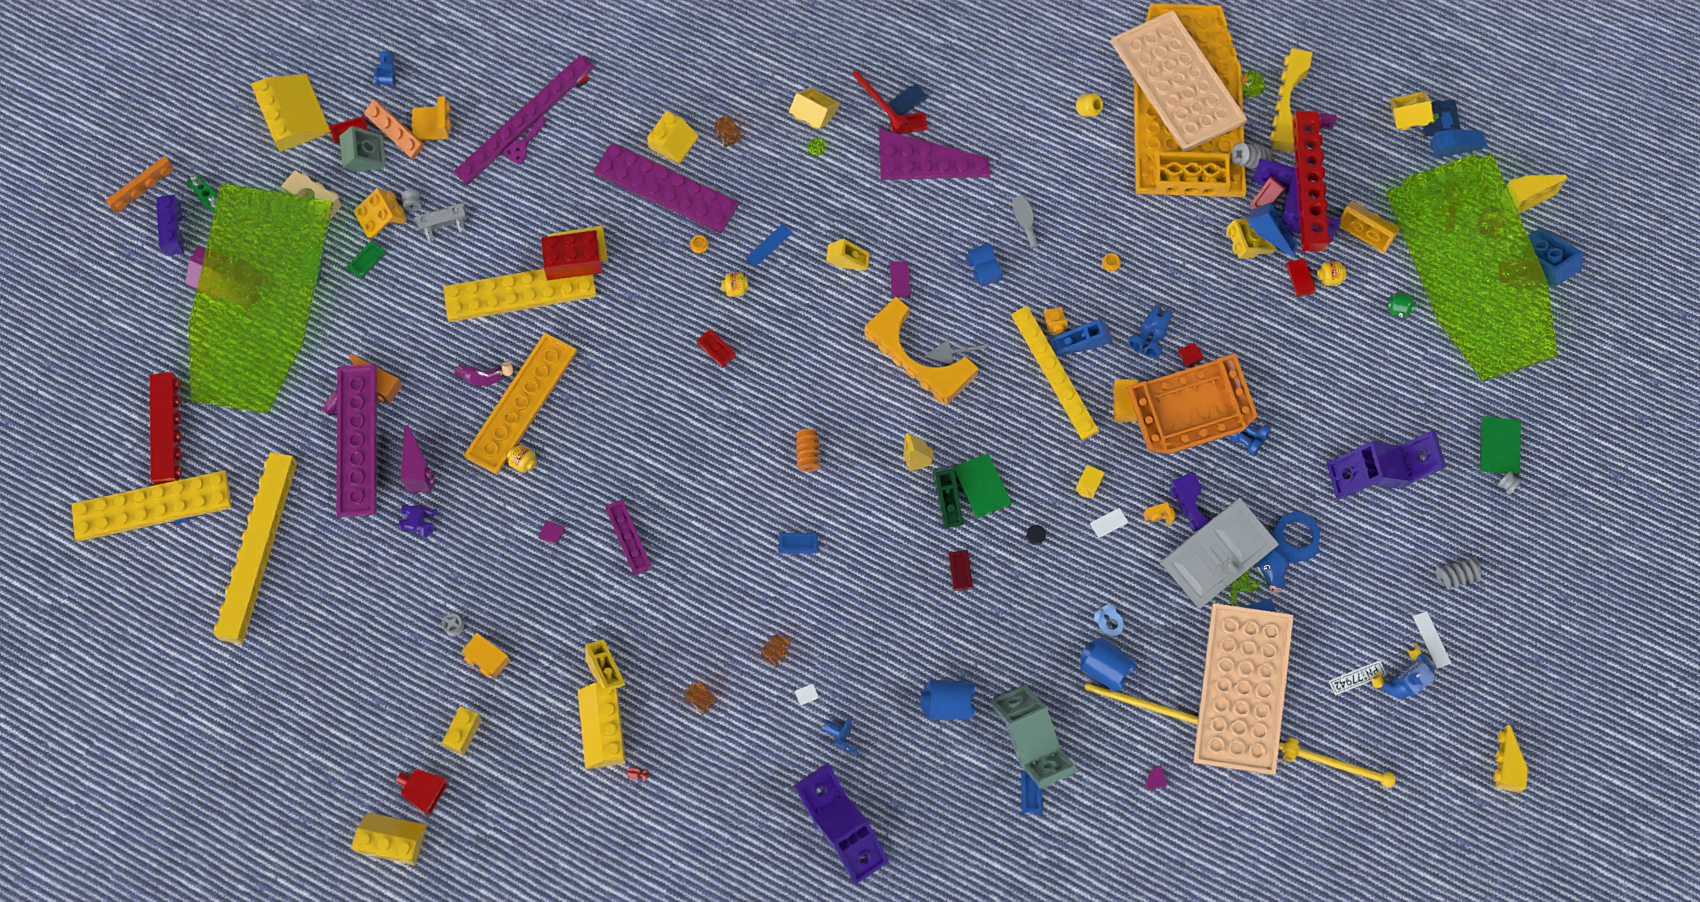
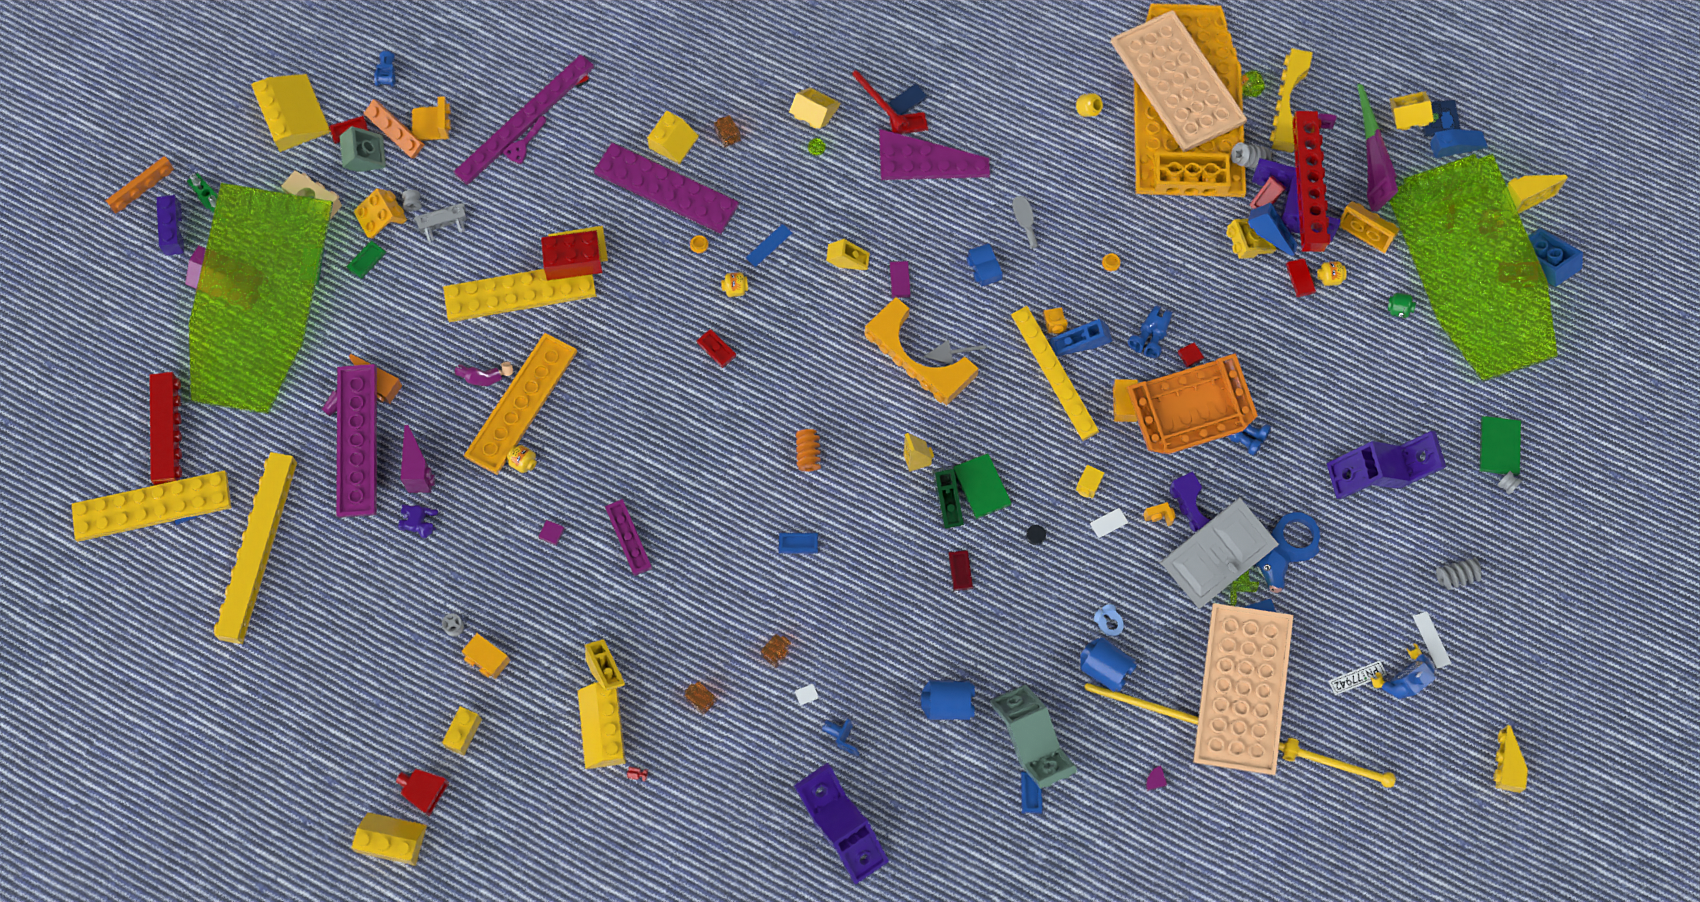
(1380, 171): none -> magenta plate

